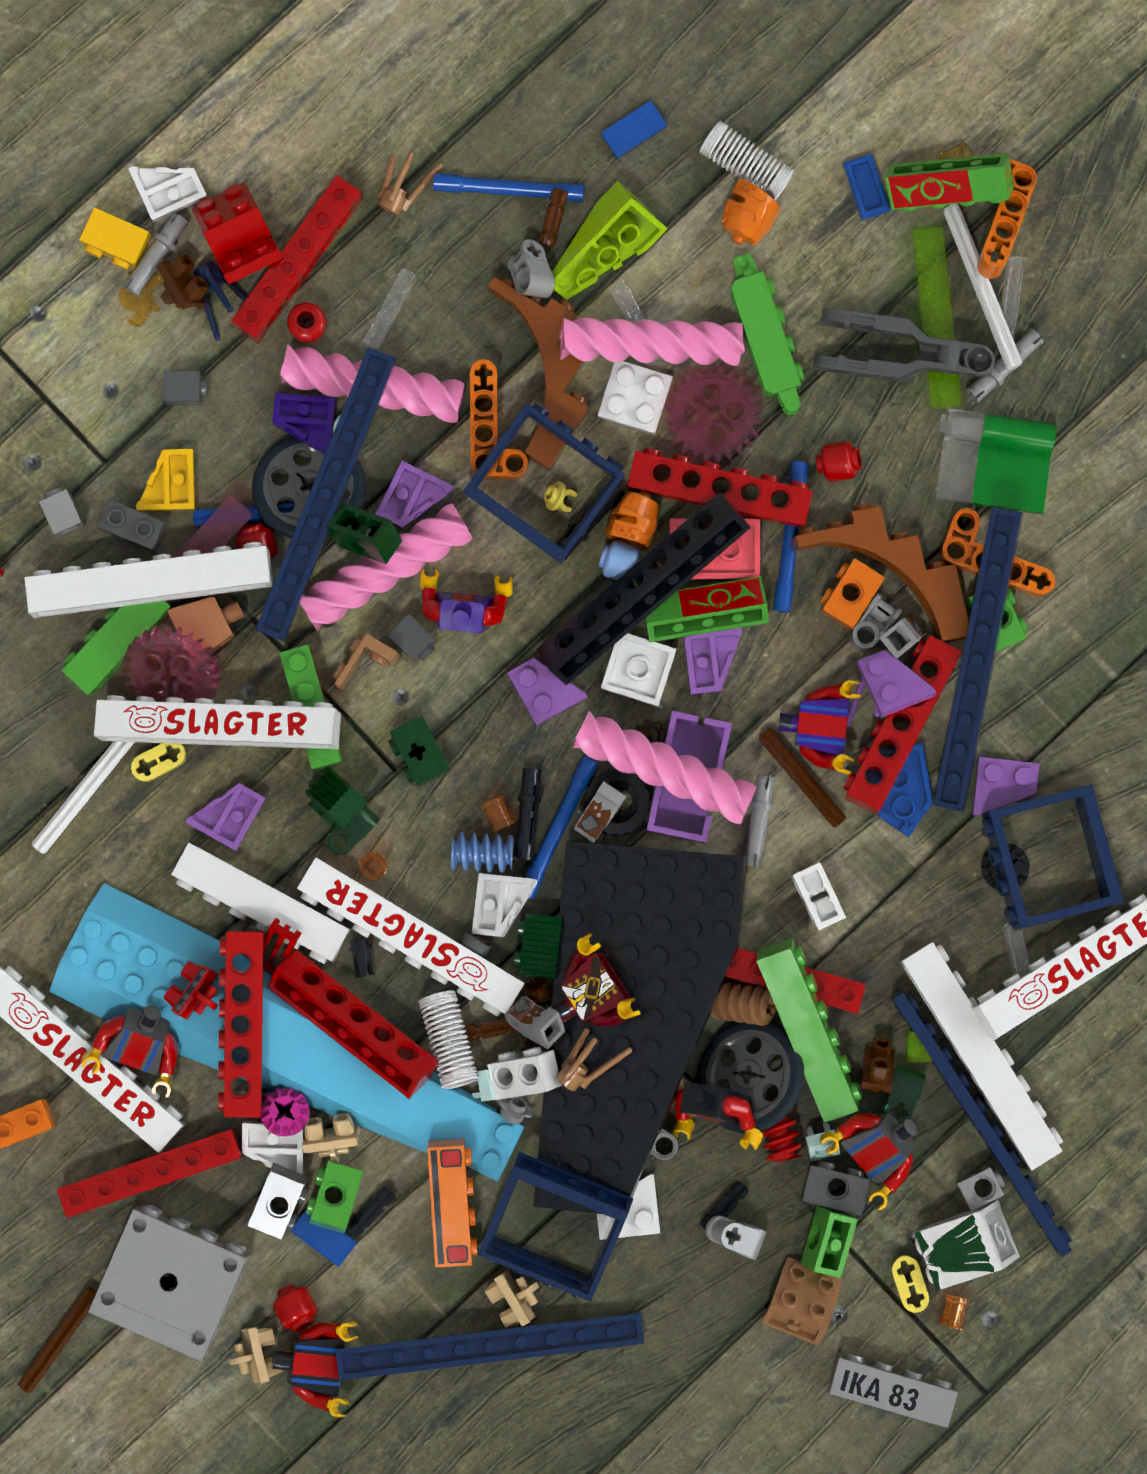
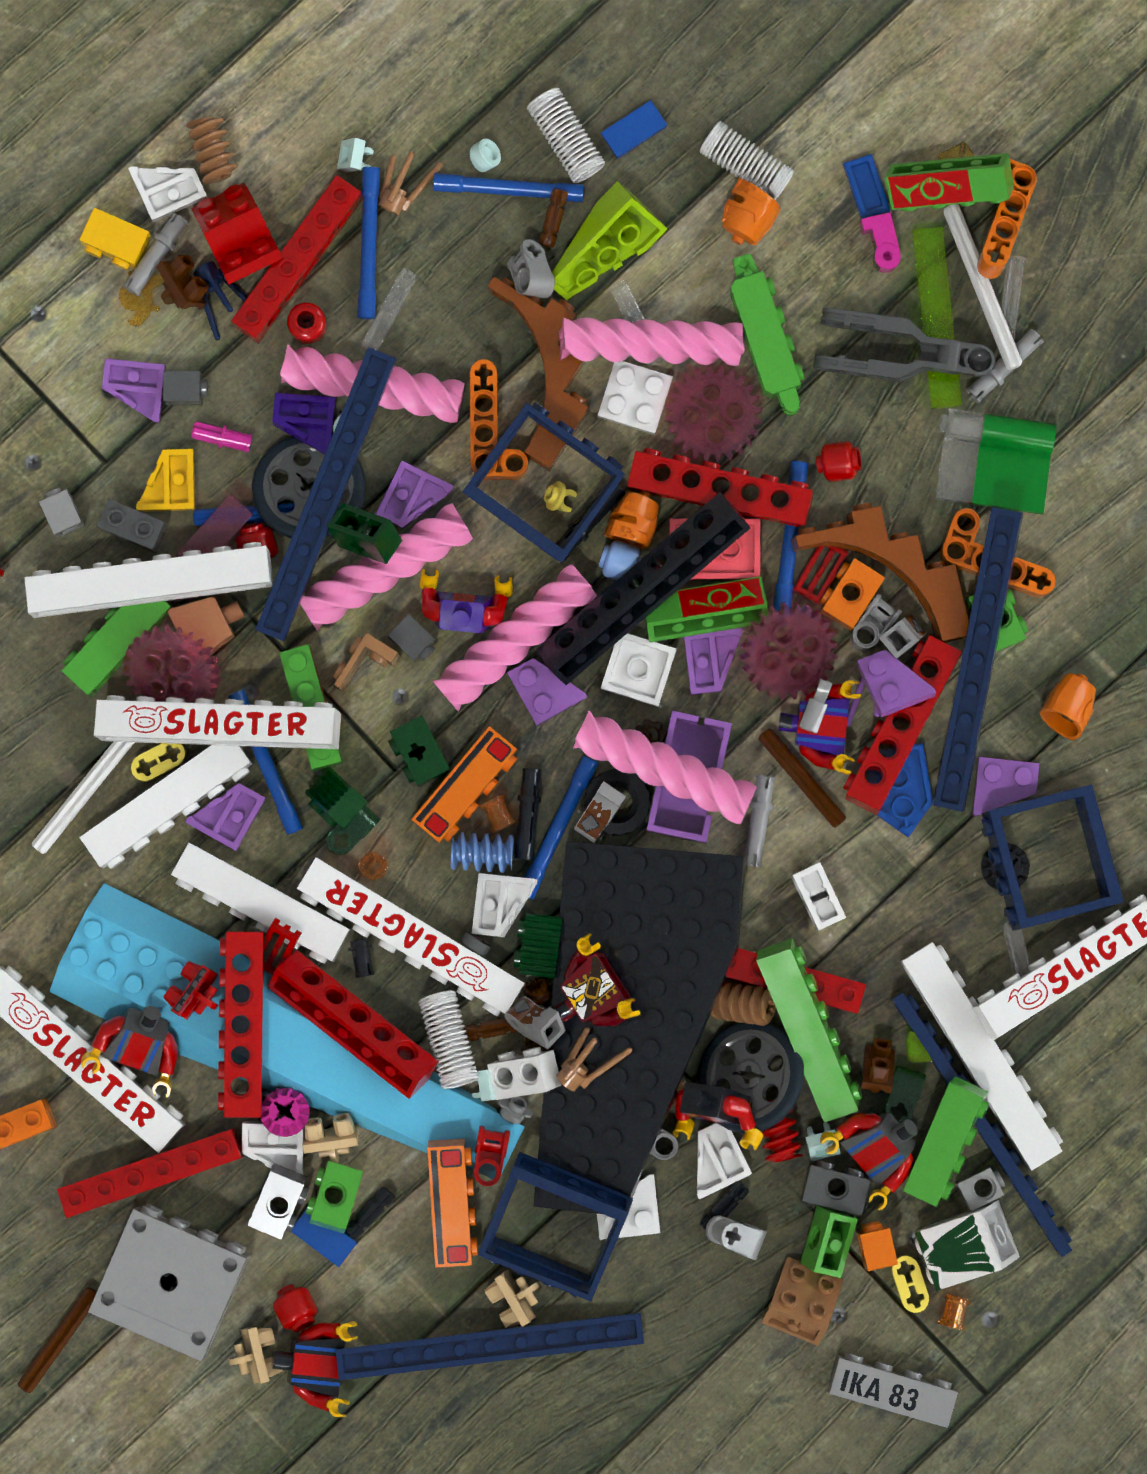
(136, 385): none -> medium lavender wing
(164, 802): none -> white brick
(211, 149): none -> medium nougat piece
(221, 436): none -> dark pink axle
(285, 808): none -> blue piece
(352, 155): none -> light aqua tile
(370, 195): none -> blue piece
(464, 785): none -> orange brick
(485, 155): none -> light aqua tile
(490, 1153): none -> red piece
(511, 640): none -> bright pink piece
(585, 169): none -> white piece
(718, 1160): none -> white wing
(800, 626): none -> clear pink gear
(808, 593): none -> red tile
(816, 708): none -> light grey bar
(876, 1246): none -> orange brick
(884, 241): none -> dark pink leg
(946, 1141): none -> bright green brick
(1072, 698): none -> orange helmet

